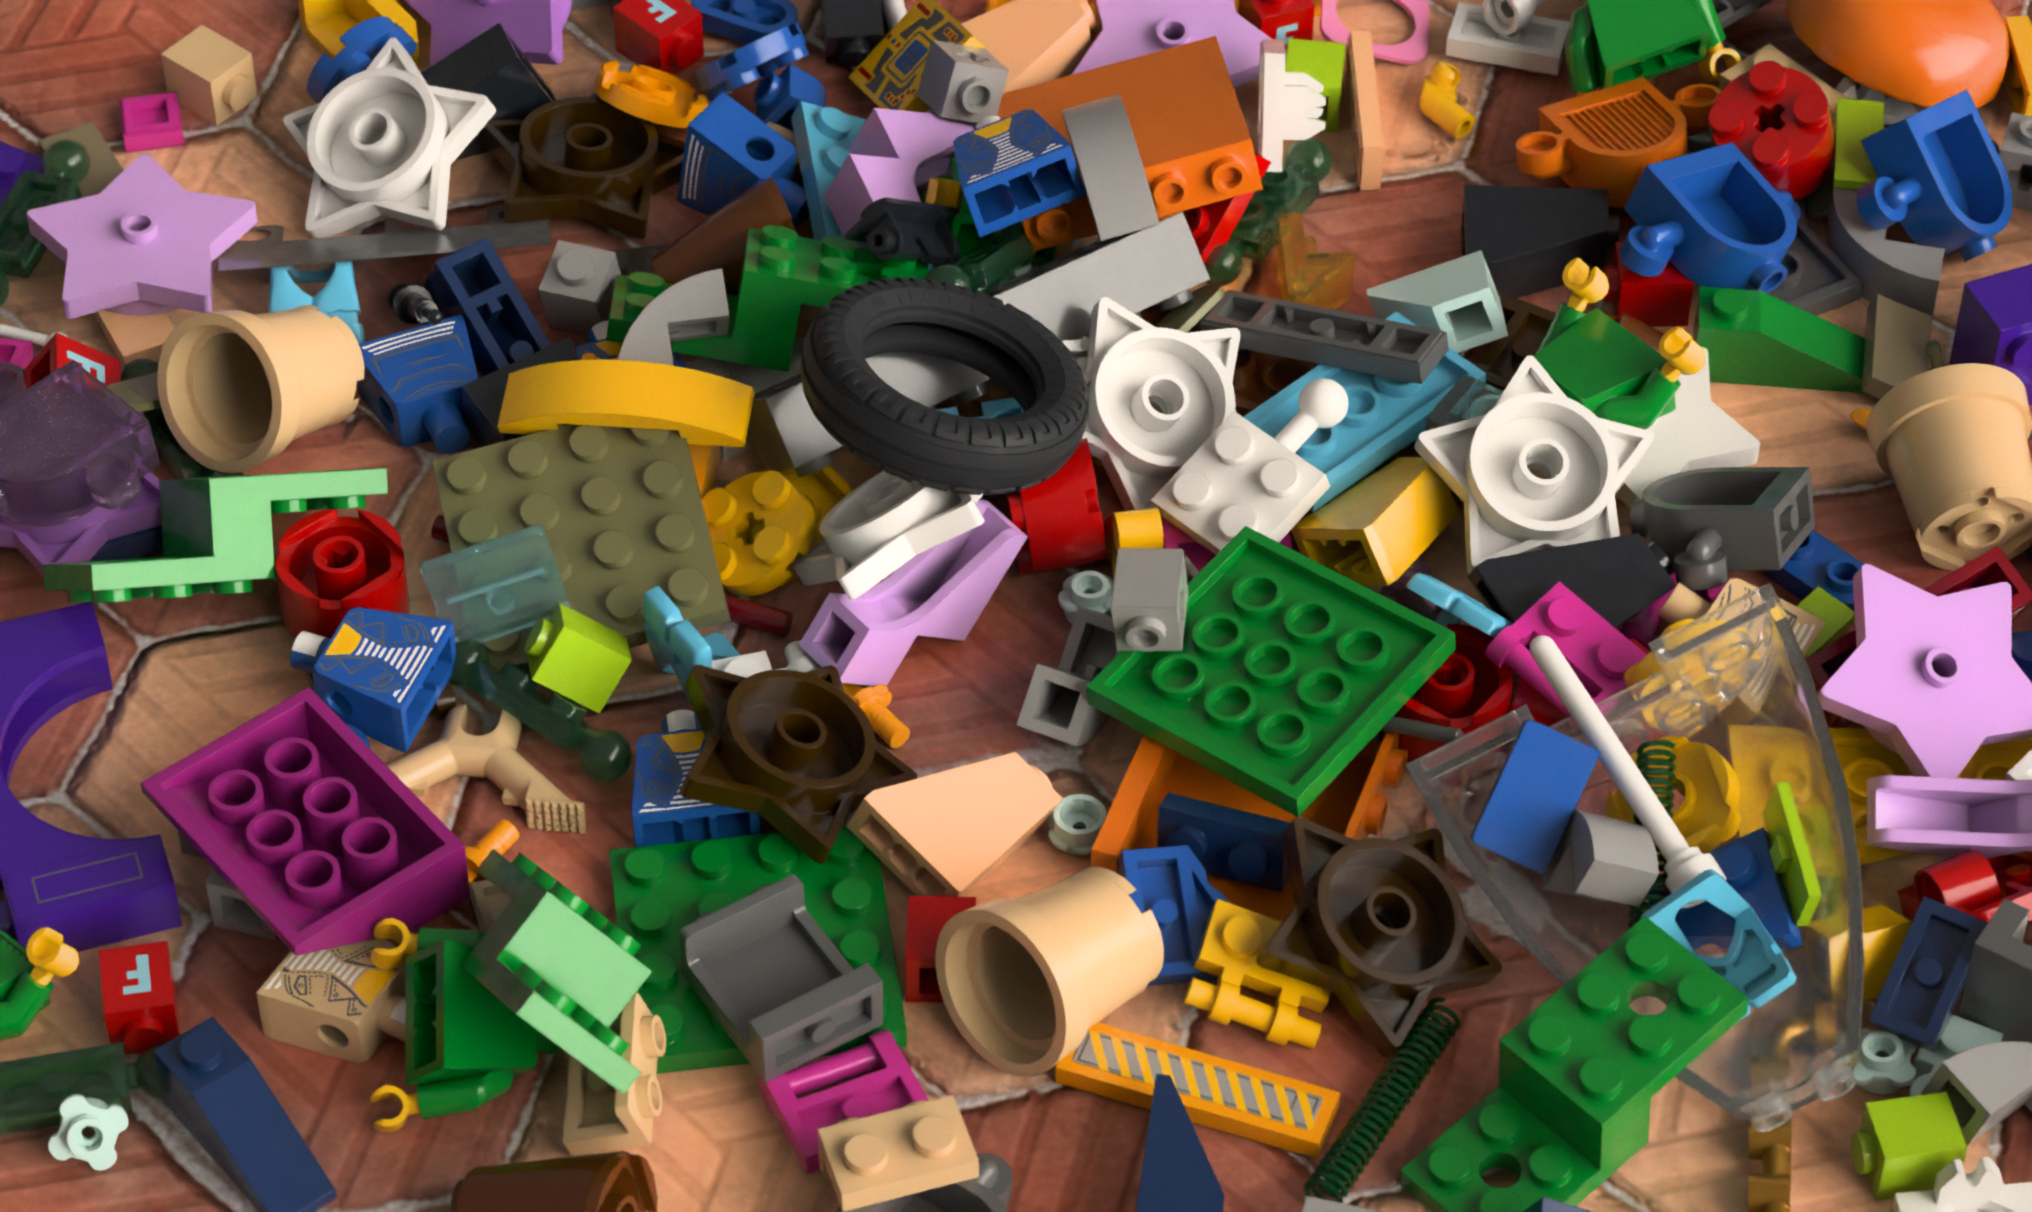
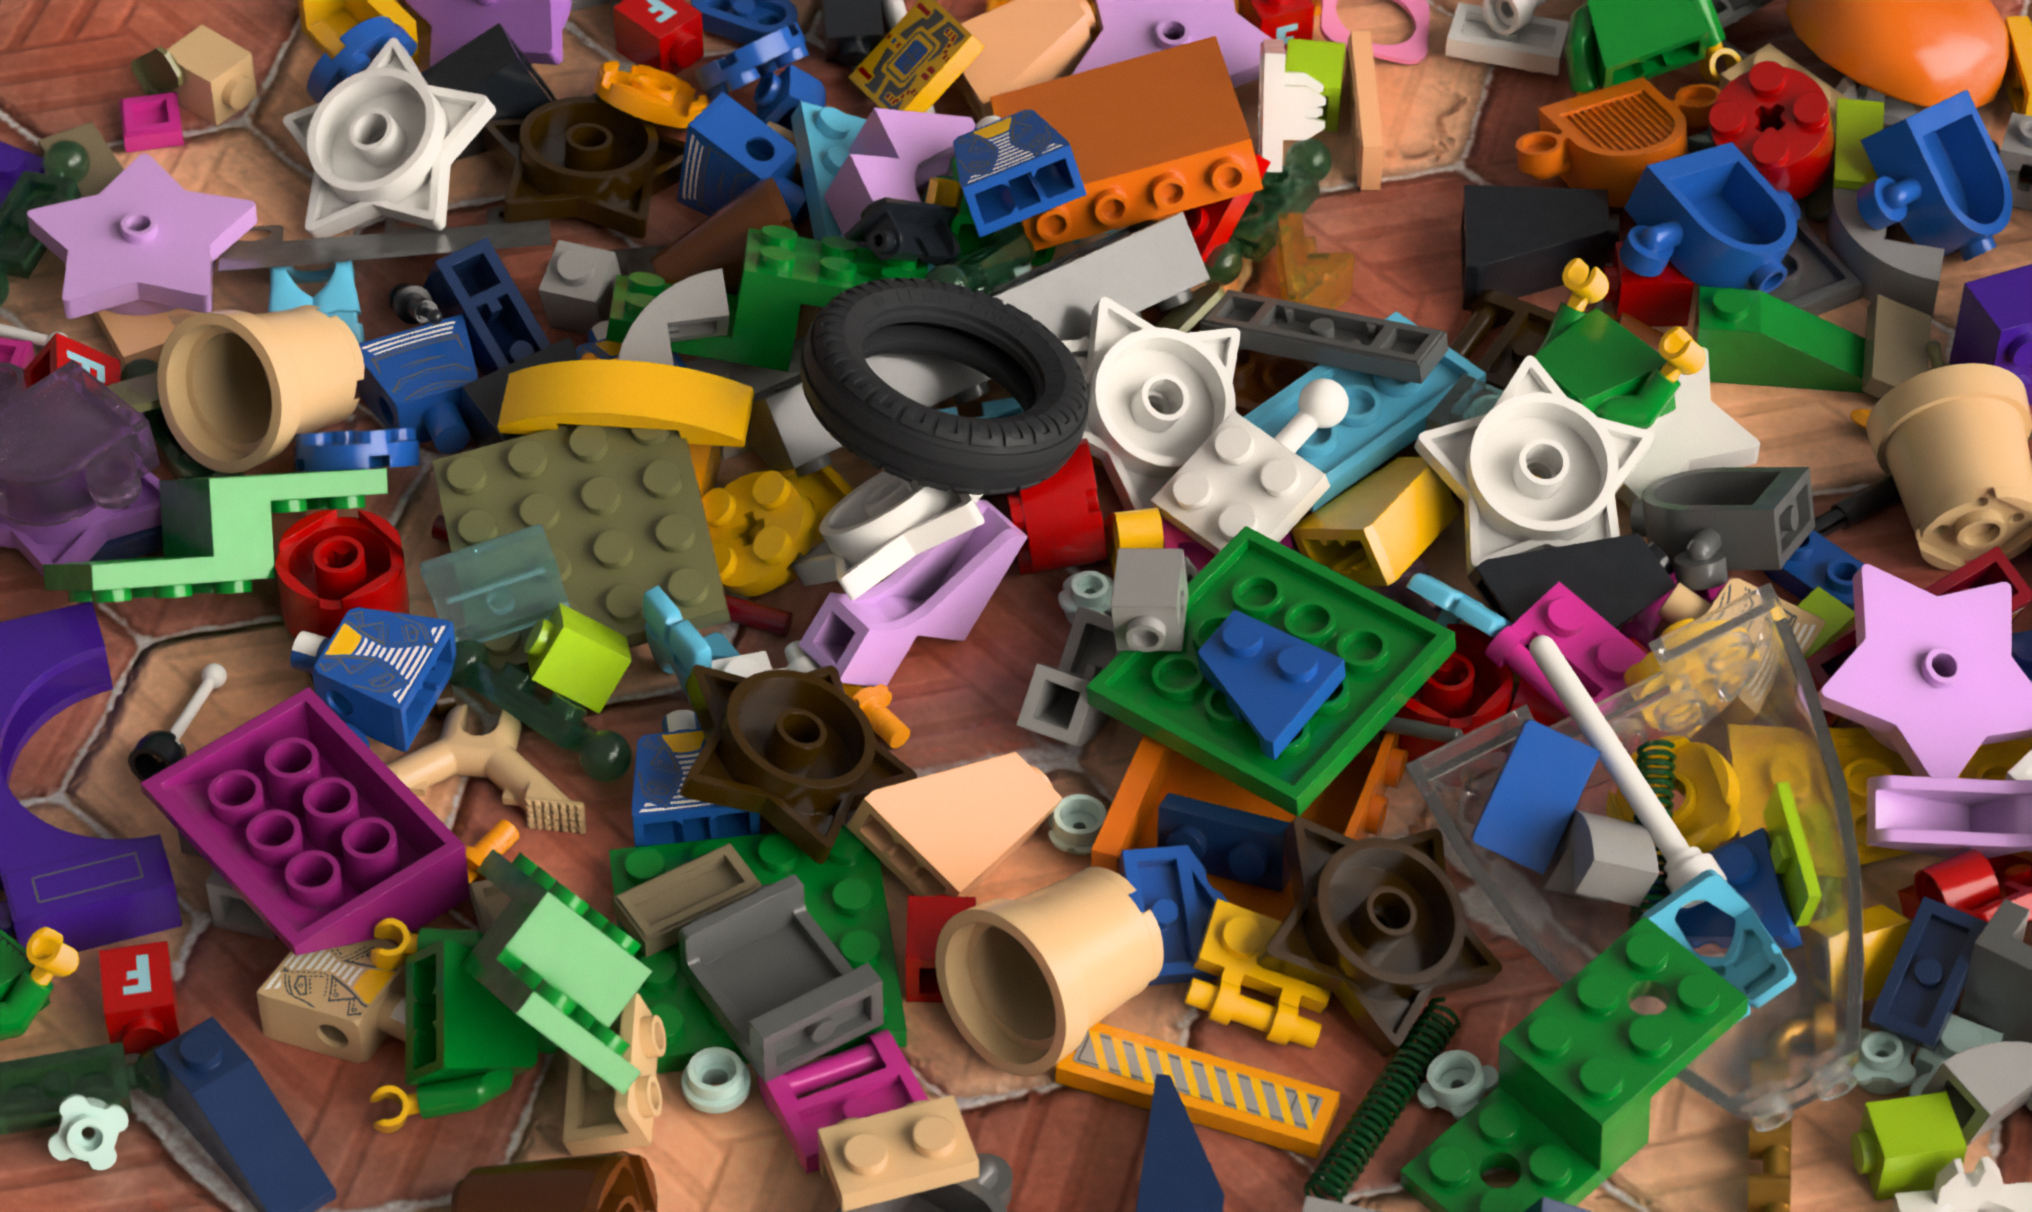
(157, 71): none -> olive piece
(166, 743): none -> hinge
(356, 449): none -> blue plate
(674, 899): none -> dark tan tile
(712, 1067): none -> light aqua plate
(962, 81): light grey brick -> none
(1110, 167): light grey brick -> none
(1269, 677): none -> blue wing
(1439, 100): yellow arm -> none
(1449, 298): light aqua slope -> none
(1454, 1070): none -> light aqua plate
(1858, 507): none -> black pin

